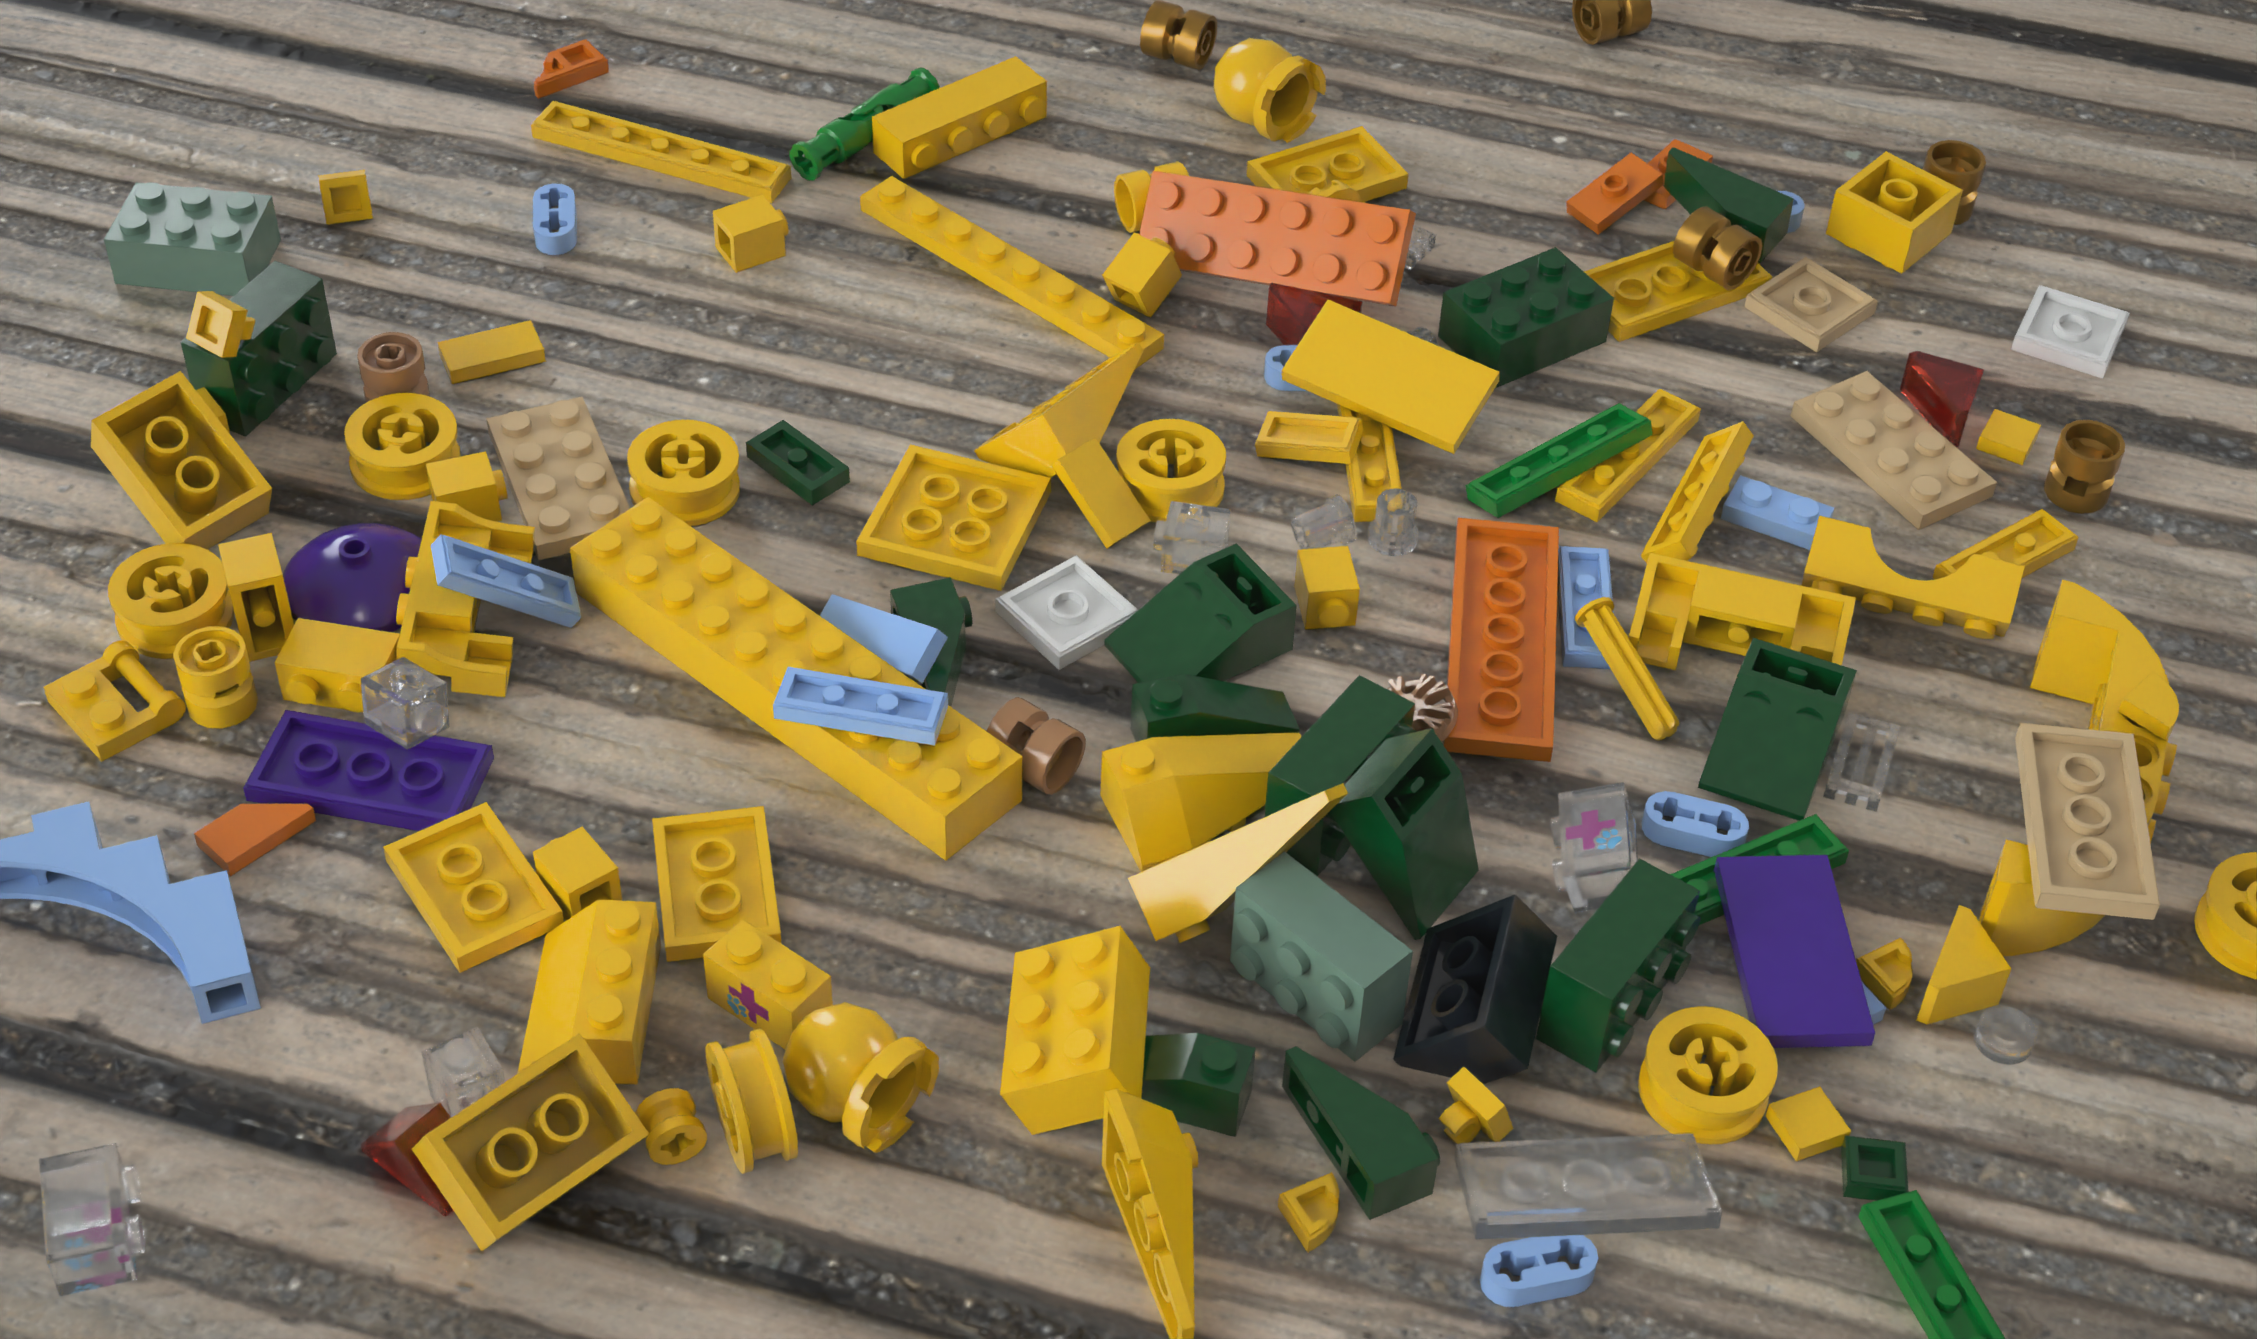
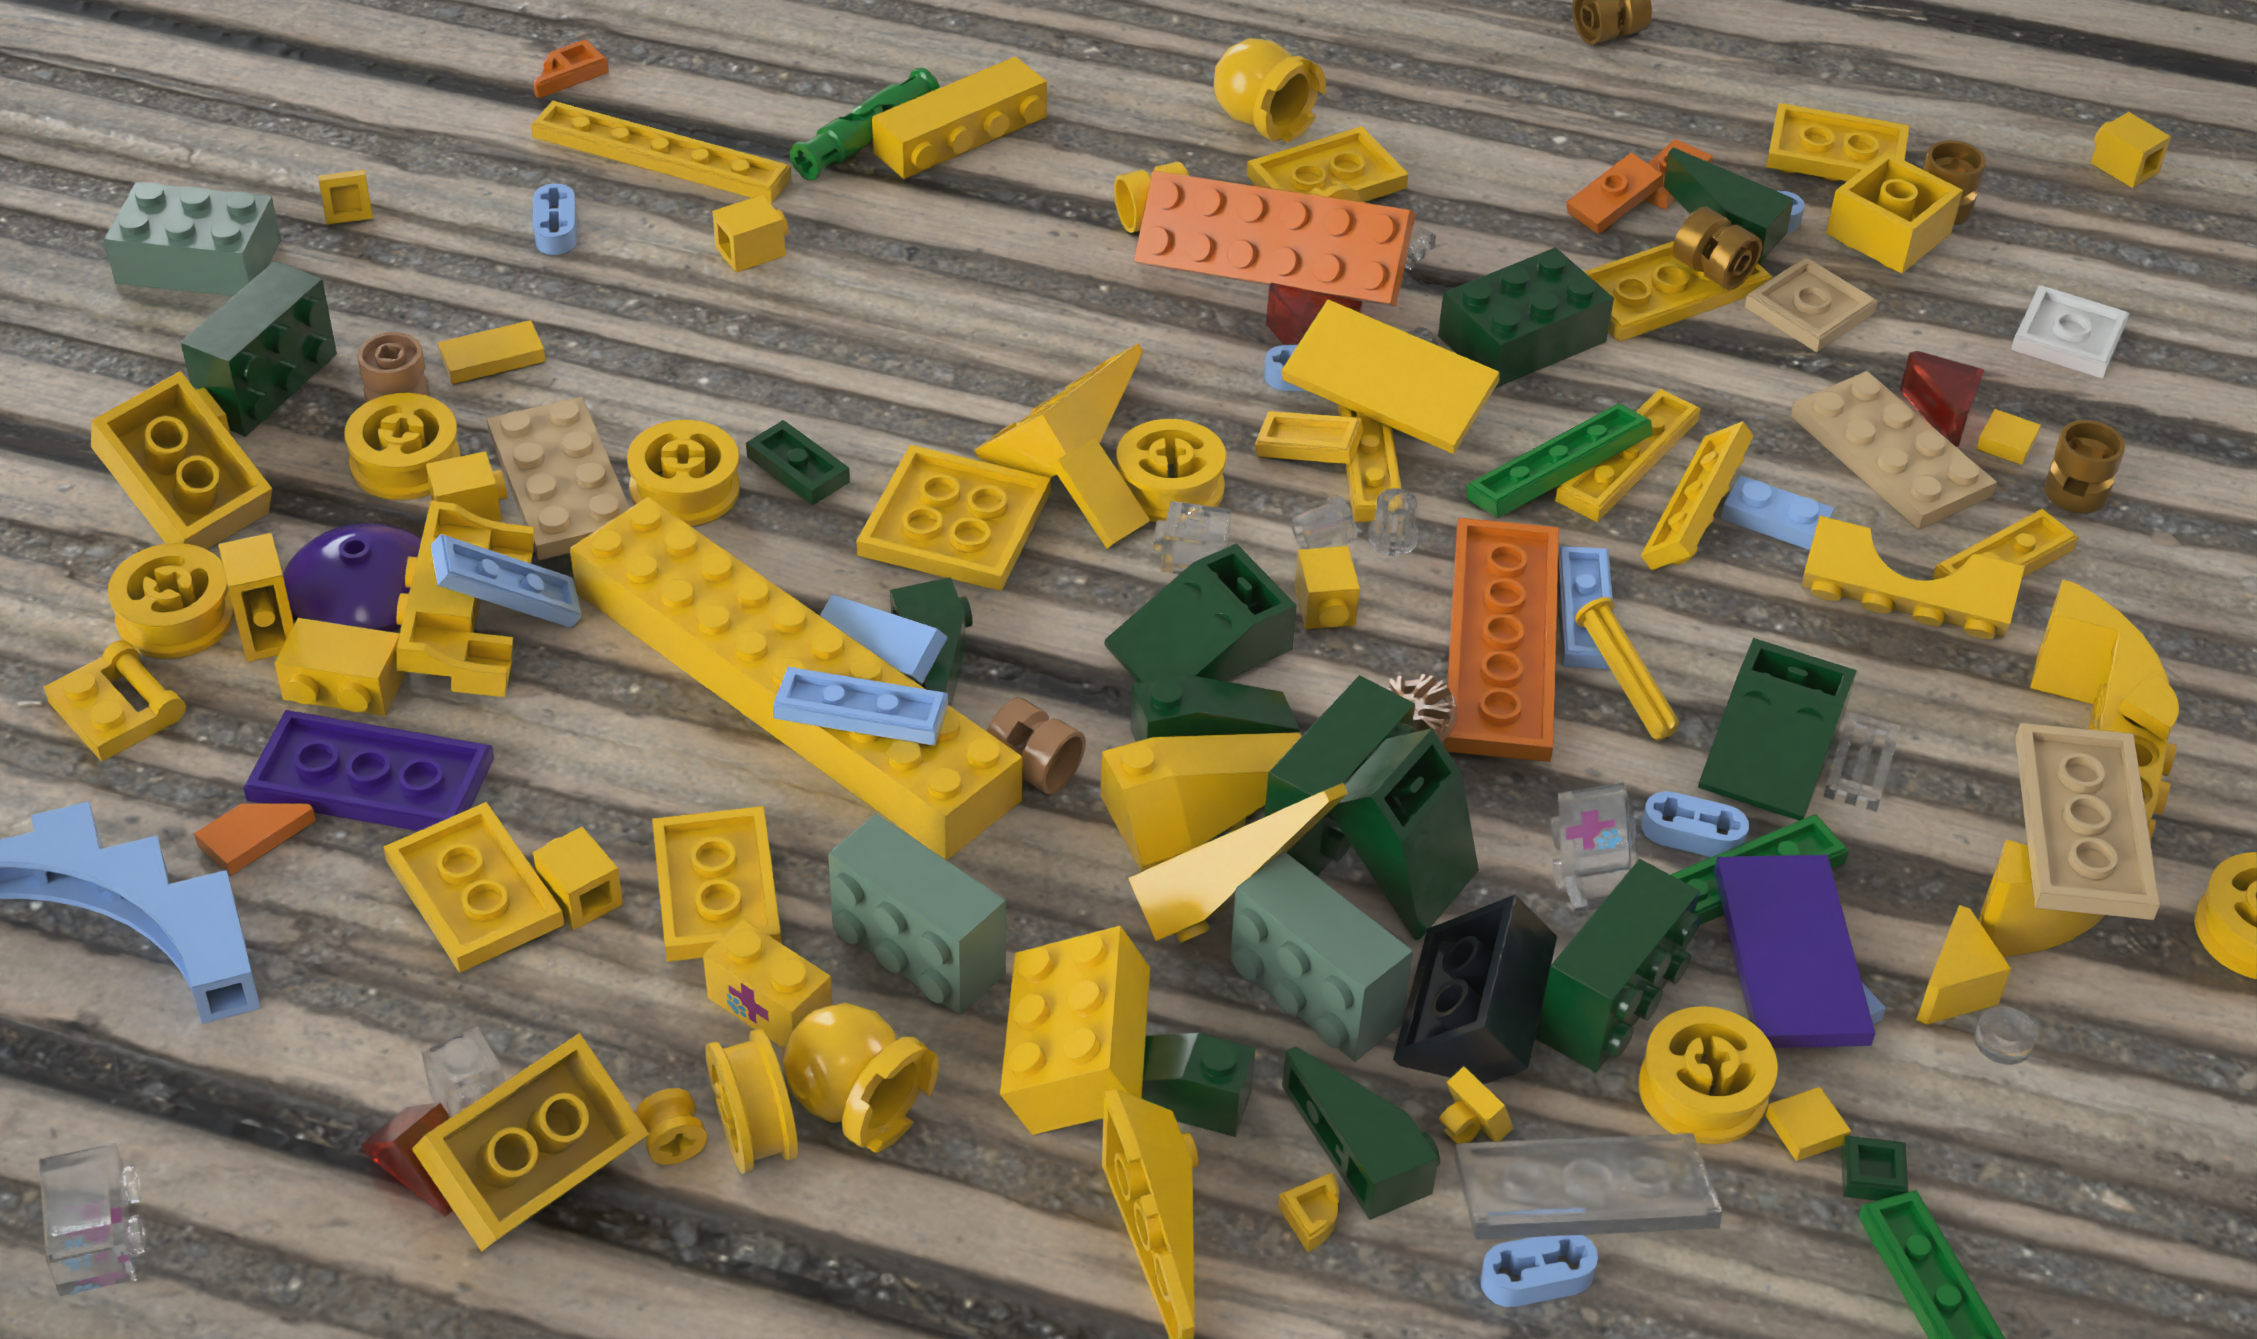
(215, 677): yellow wheel -> none
(219, 324): yellow tile -> none
(405, 702): clear brick -> none
(597, 983): yellow slope -> none
(917, 914): none -> sand green brick
(1009, 270): yellow plate -> none
(1065, 611): white tile -> none
(1142, 274): yellow brick -> none
(1184, 36): pearl gold wheel -> none
(1729, 609): yellow bracket -> none
(1830, 142): none -> yellow plate
(1888, 972): yellow tile -> none
(2130, 149): none -> yellow brick

